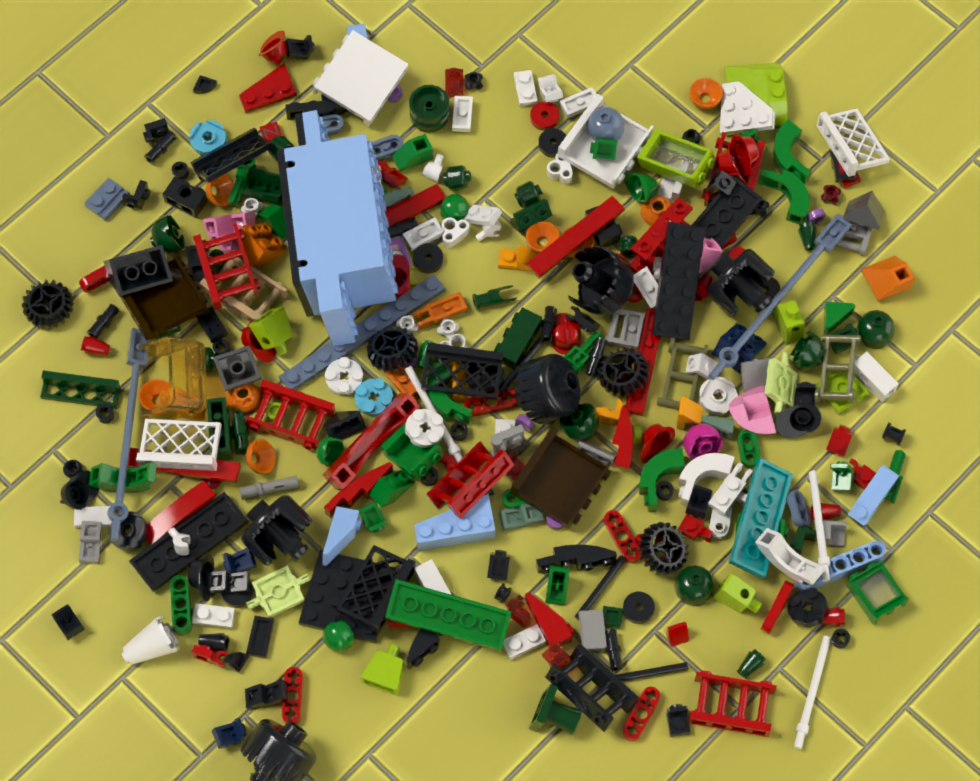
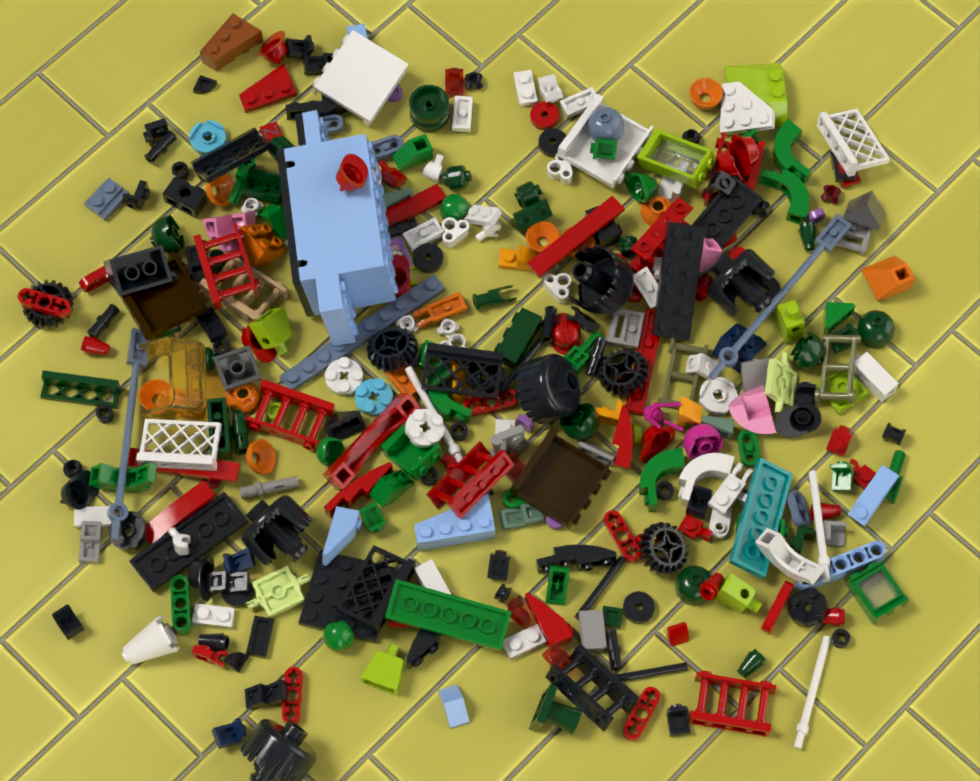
(50, 309): none -> red beam
(230, 41): none -> dark orange wedge
(314, 64): none -> black slope
(351, 173): none -> red piece
(453, 706): none -> light blue slope
(555, 288): none -> white piece
(654, 414): none -> dark pink plant
(711, 587): none -> red cone

